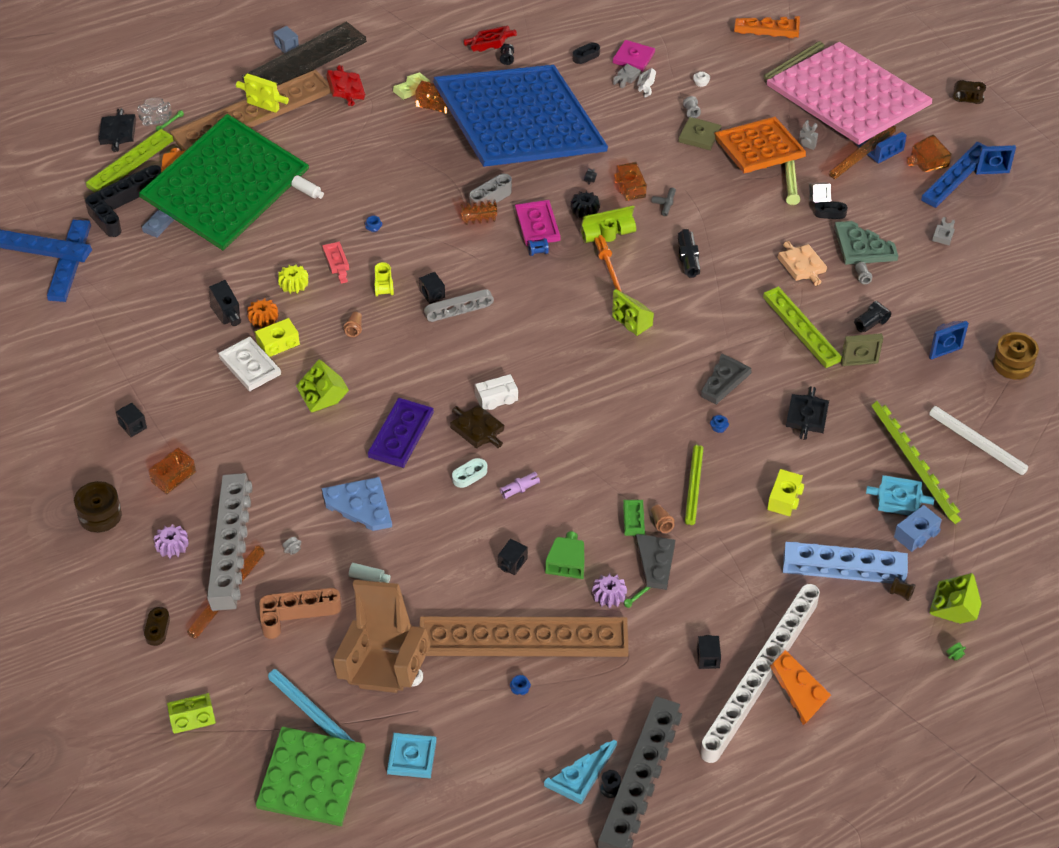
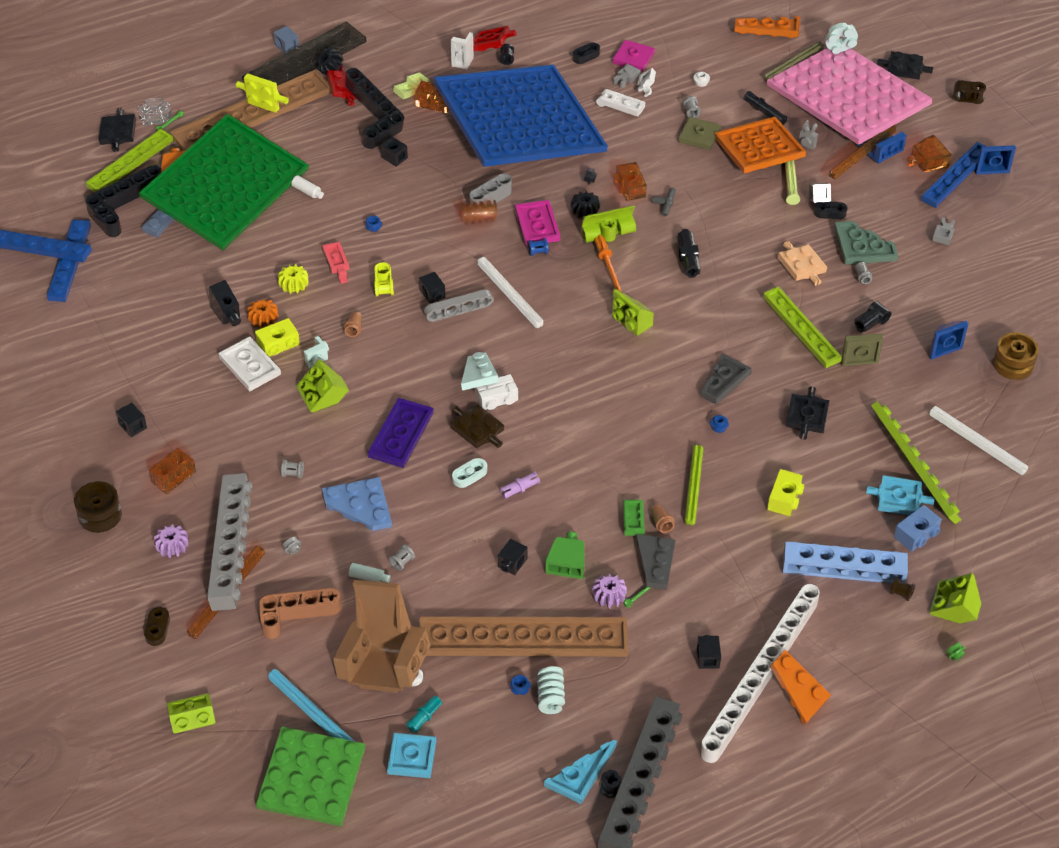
(298, 472): none -> light grey bush
(316, 353): none -> light aqua bracket
(329, 60): none -> black gear
(389, 117): none -> black beam
(394, 151): none -> black brick
(397, 561): none -> light grey bush
(424, 714): none -> teal axle
(462, 51): none -> white panel
(478, 371): none -> light aqua wing
(510, 292): none -> white axle
(550, 690): none -> light aqua piece
(620, 102): none -> white plate
(760, 104): none -> black pin
(839, 45): none -> light aqua plate
(905, 65): none -> black plate

